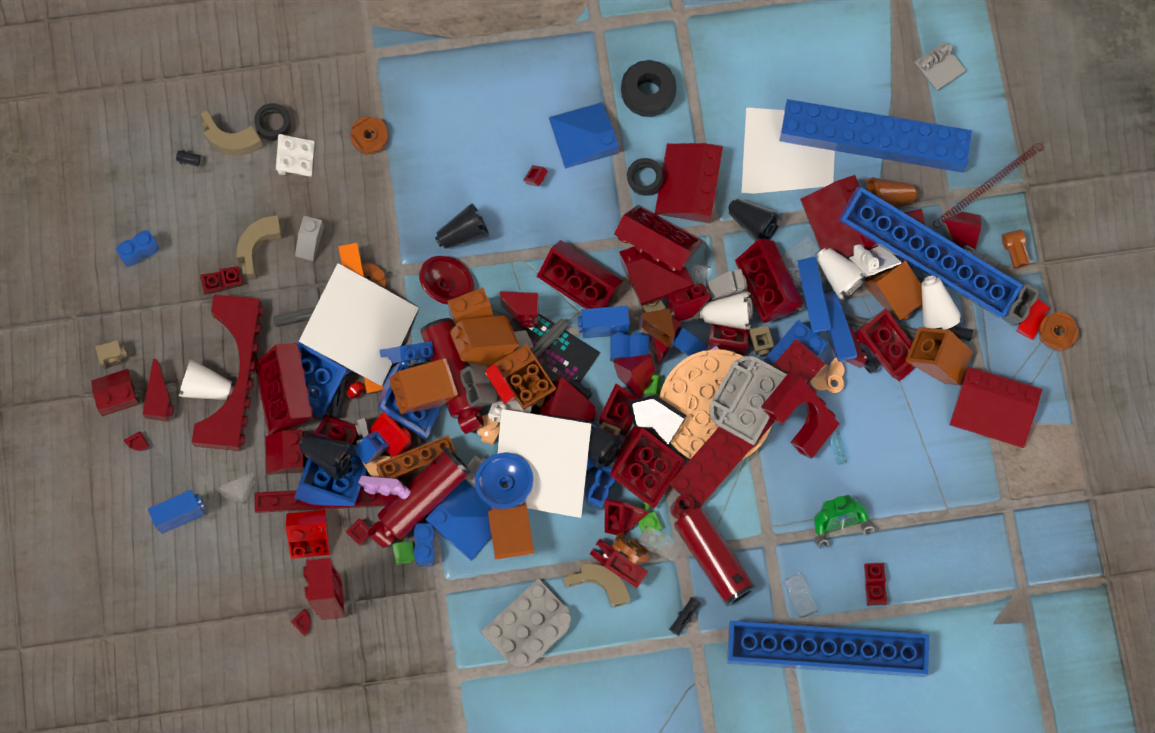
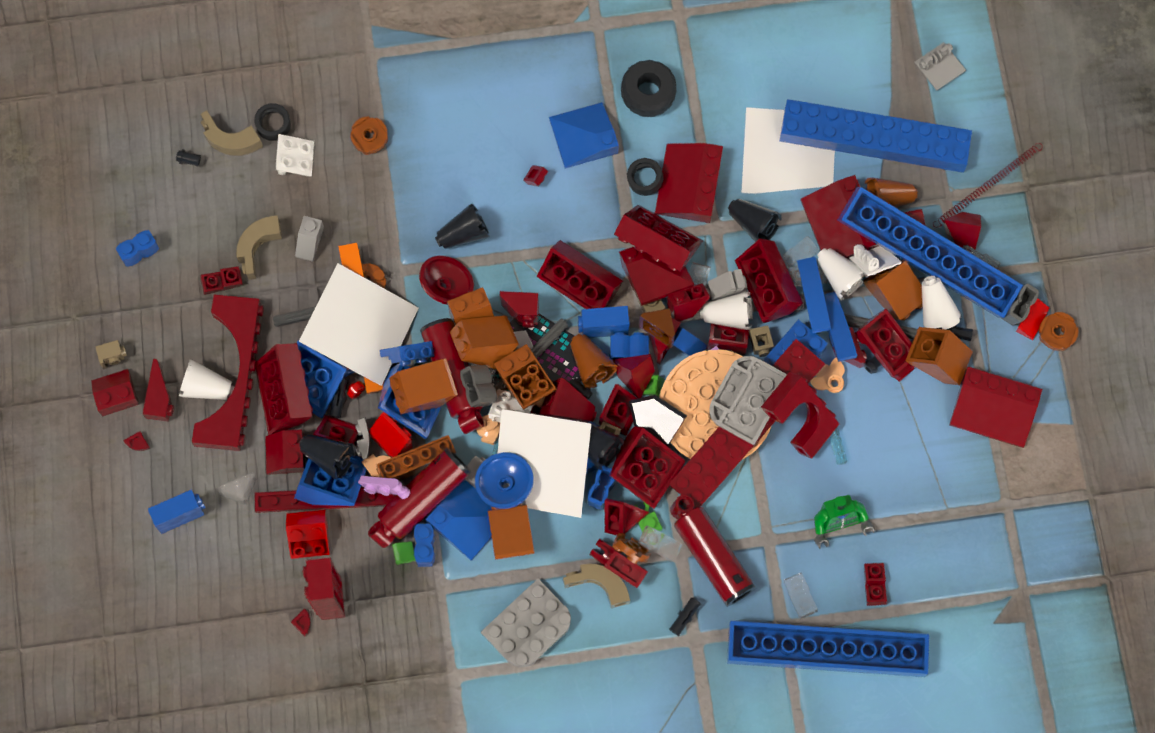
(358, 532): dark red plate -> none
(371, 447): blue panel -> none
(500, 384): red slope -> none
(591, 361): none -> dark orange cone
(1015, 244): dark orange piece -> none

